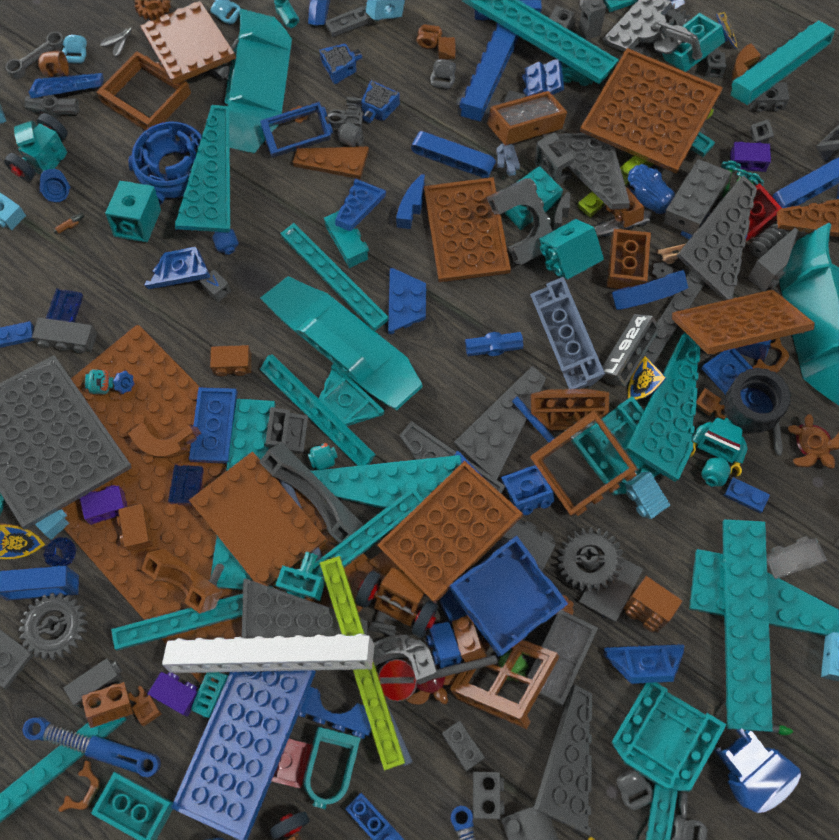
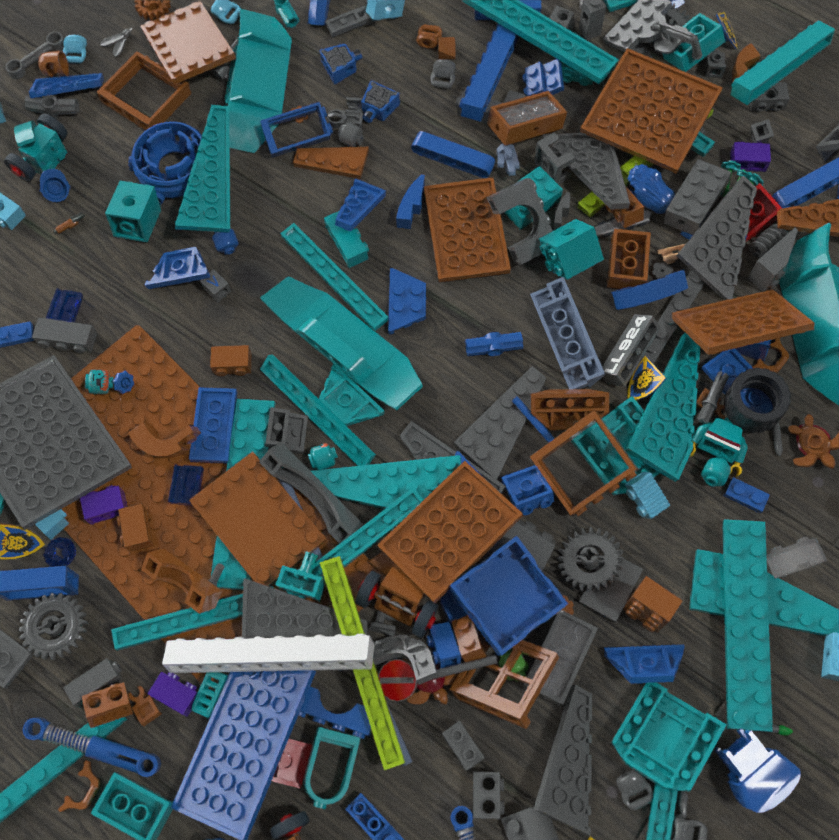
(710, 404): none -> dark grey axle

